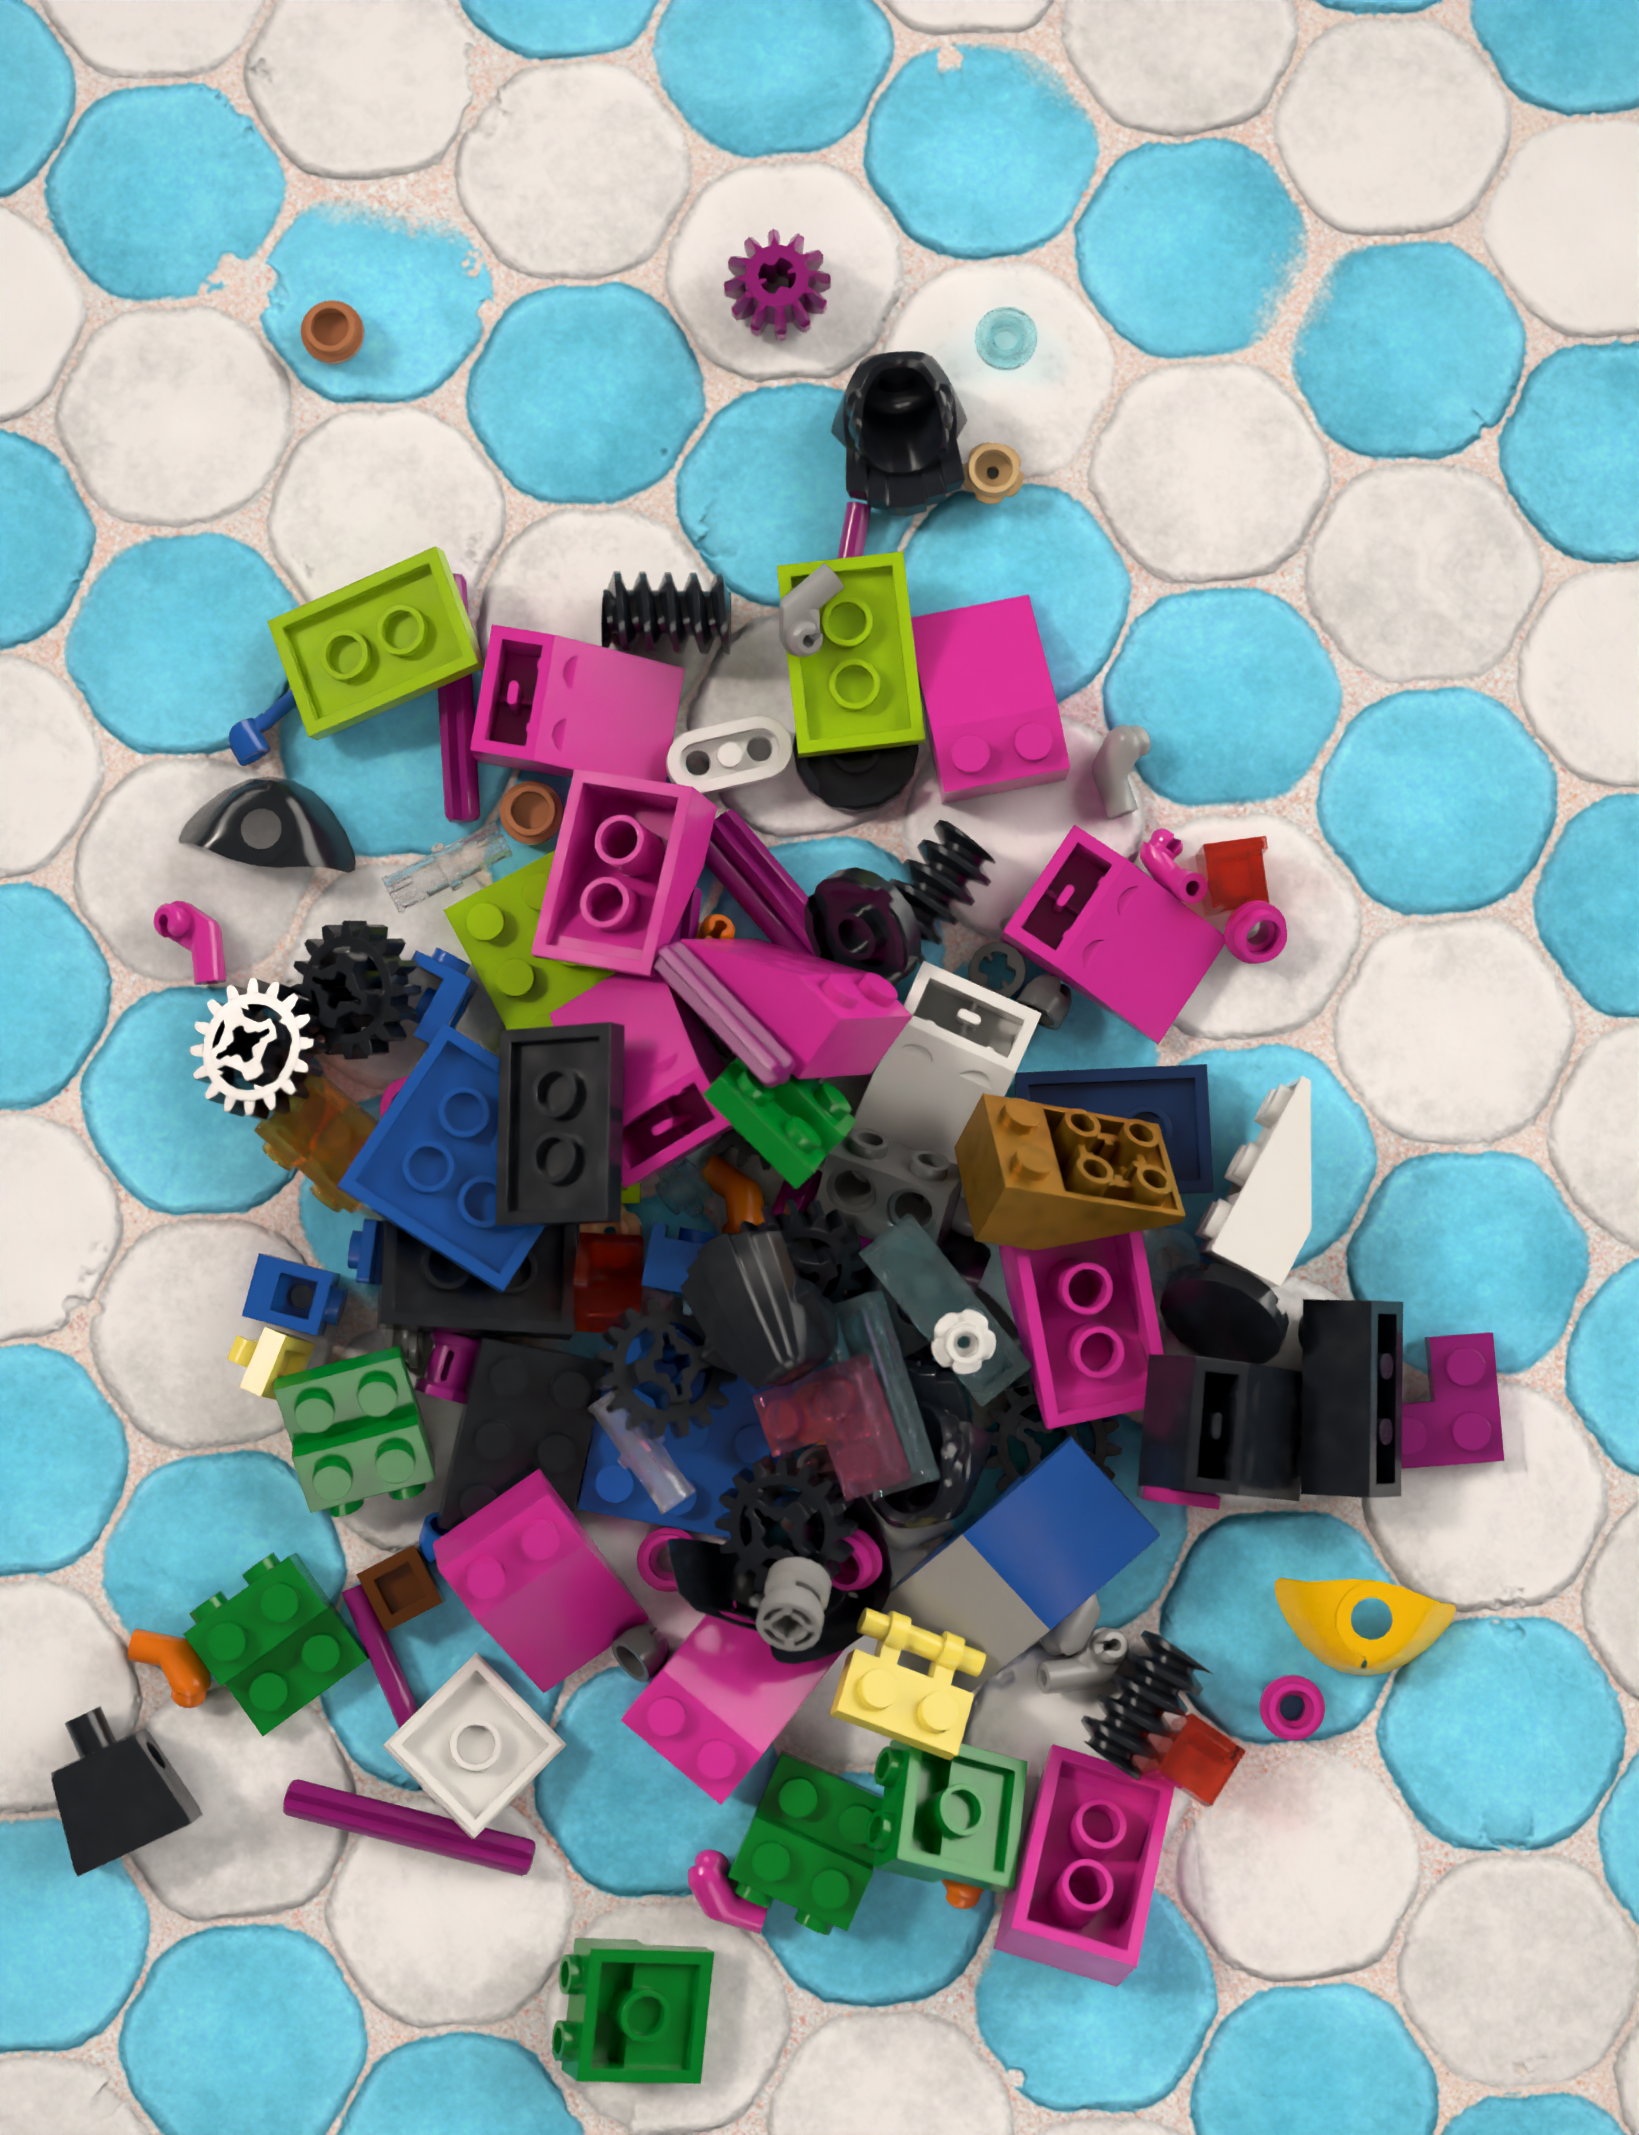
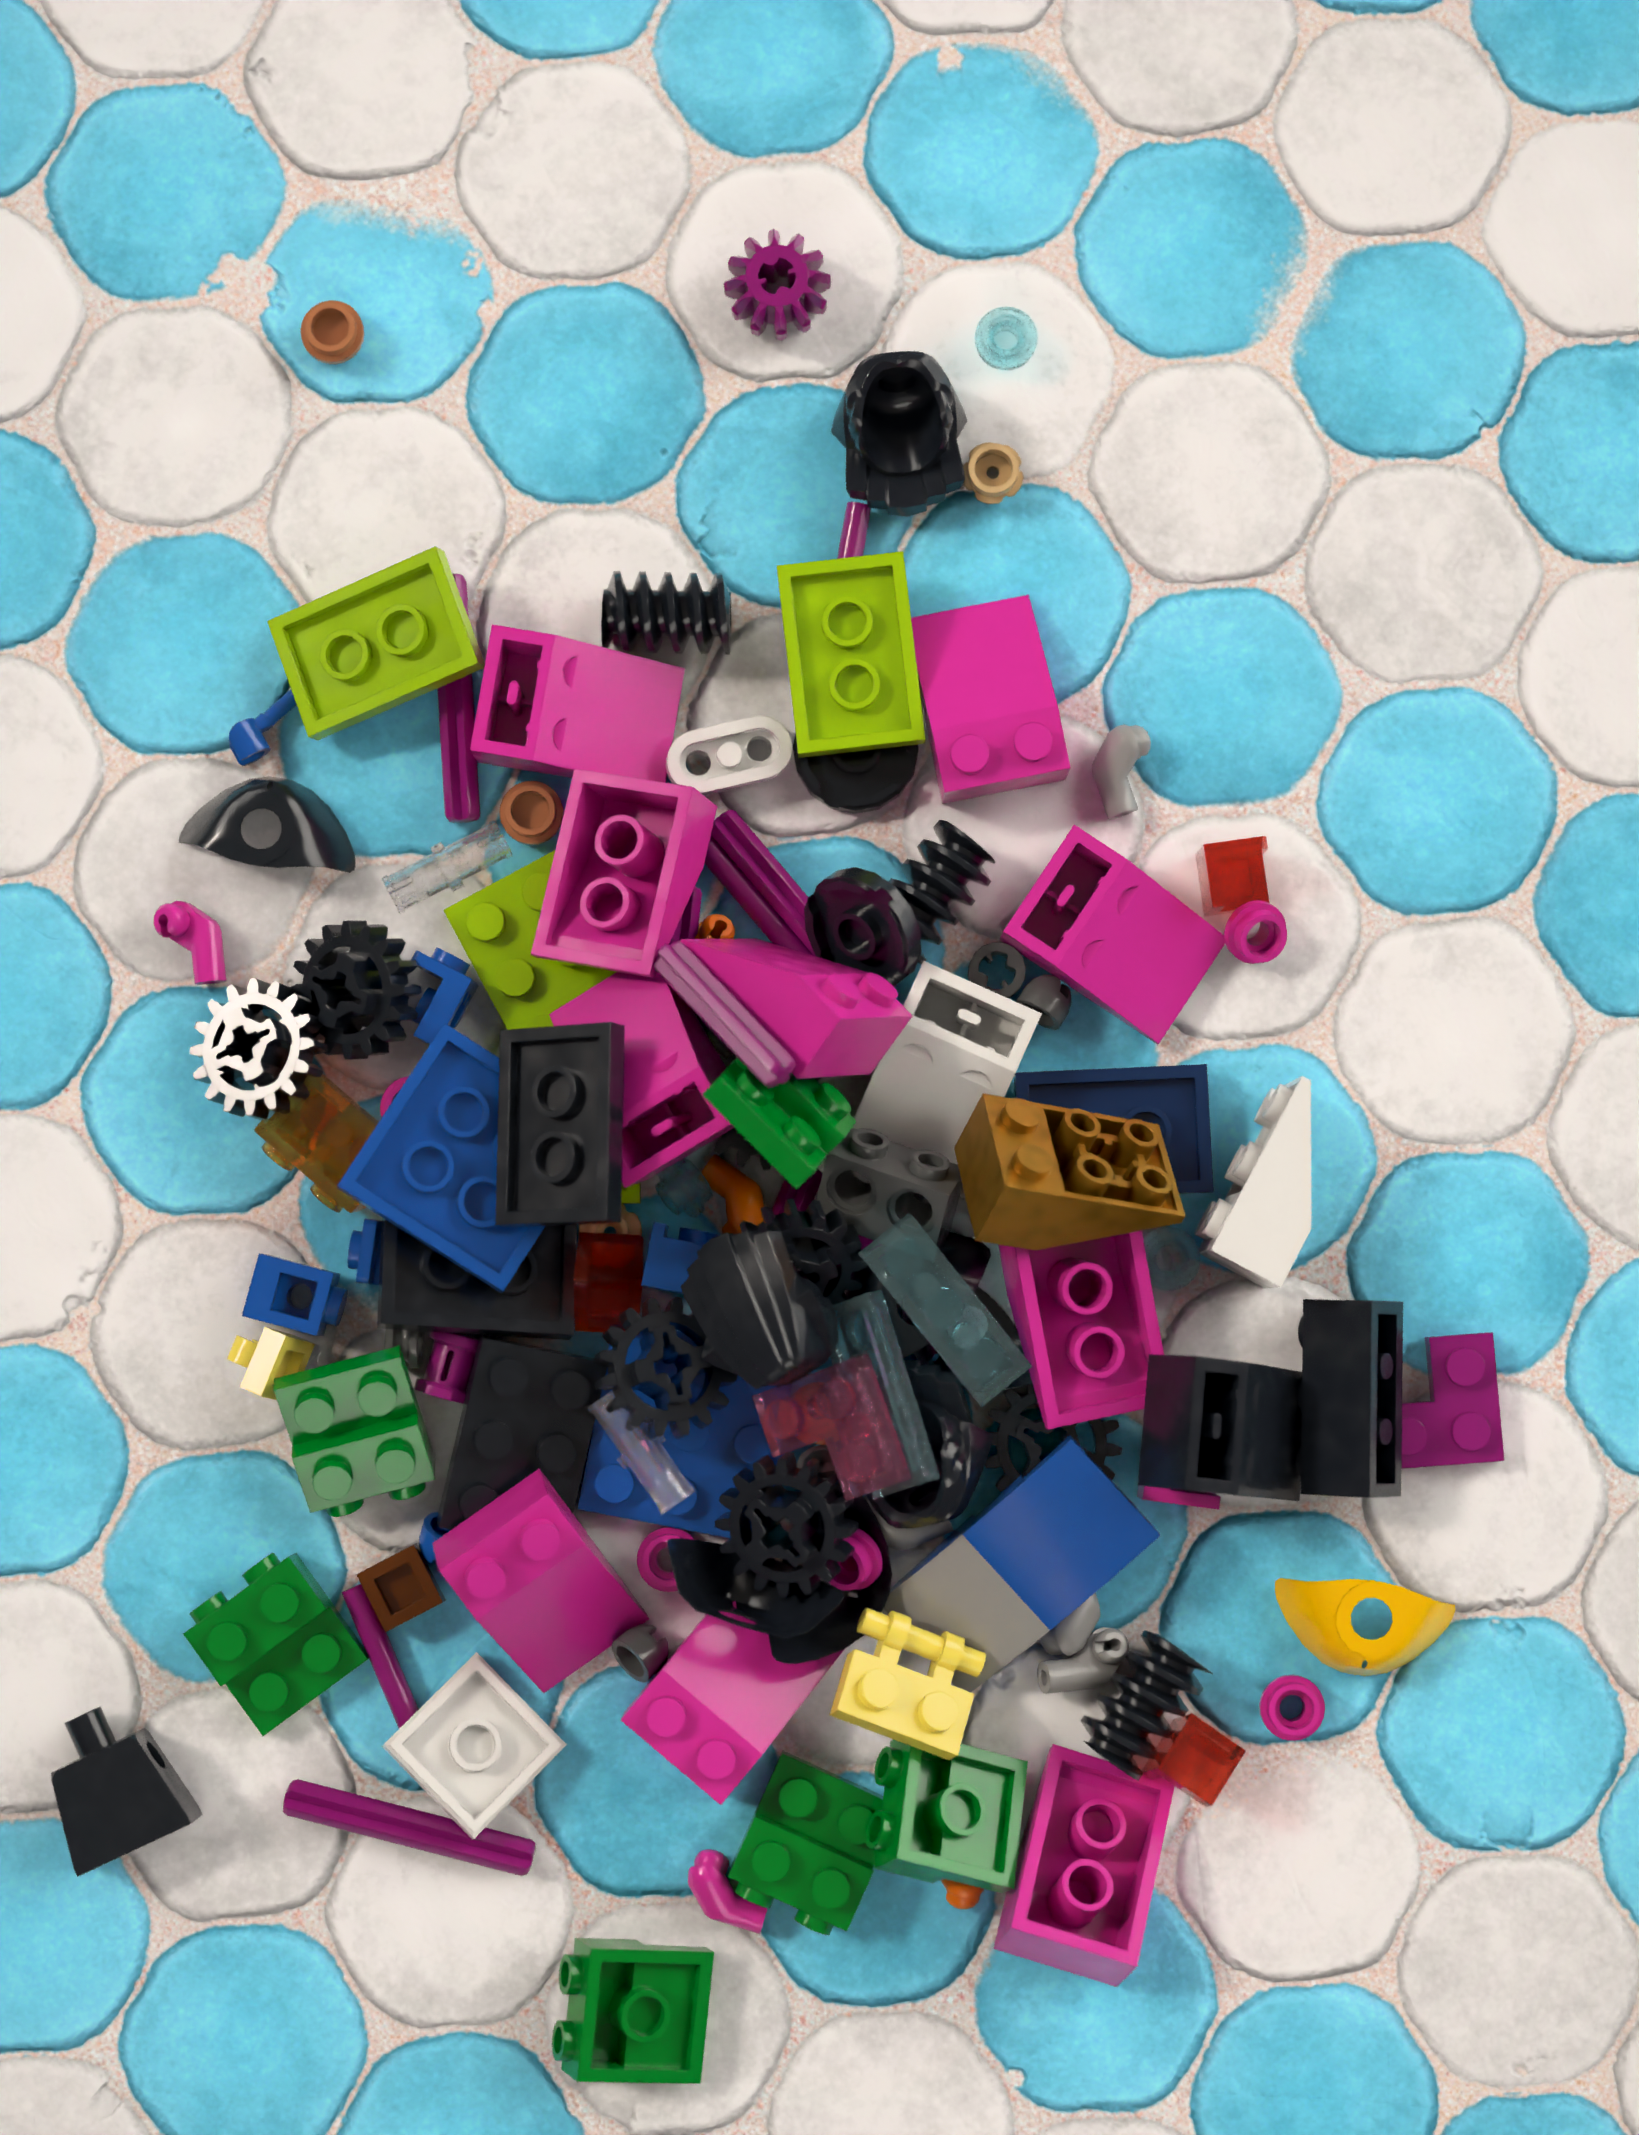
(179, 1662): orange arm -> none
(794, 1604): light grey wheel -> none
(800, 612): light grey arm -> none
(946, 1336): white plate -> none
(1159, 858): dark pink arm -> none
(1224, 1313): black tile -> none

